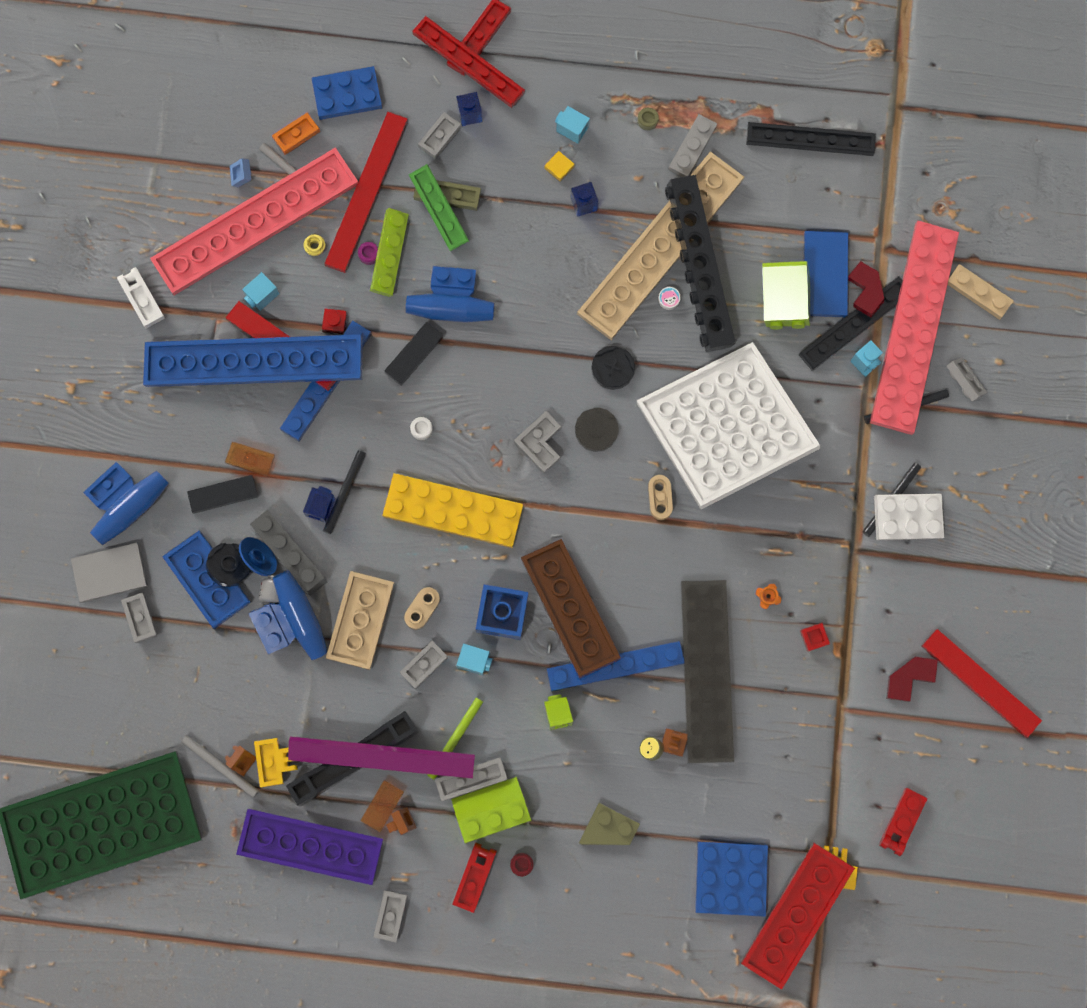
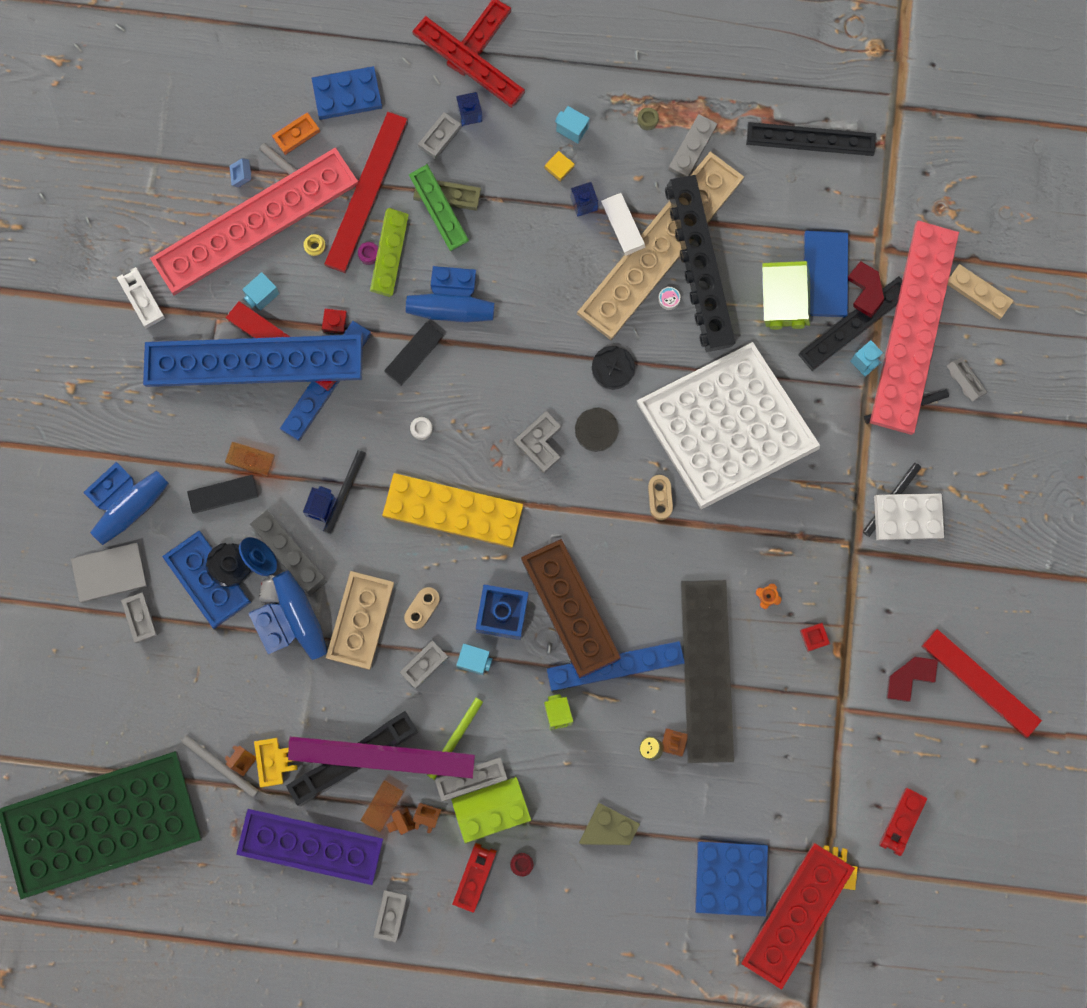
(426, 816): none -> dark orange tile
(623, 224): none -> white tile

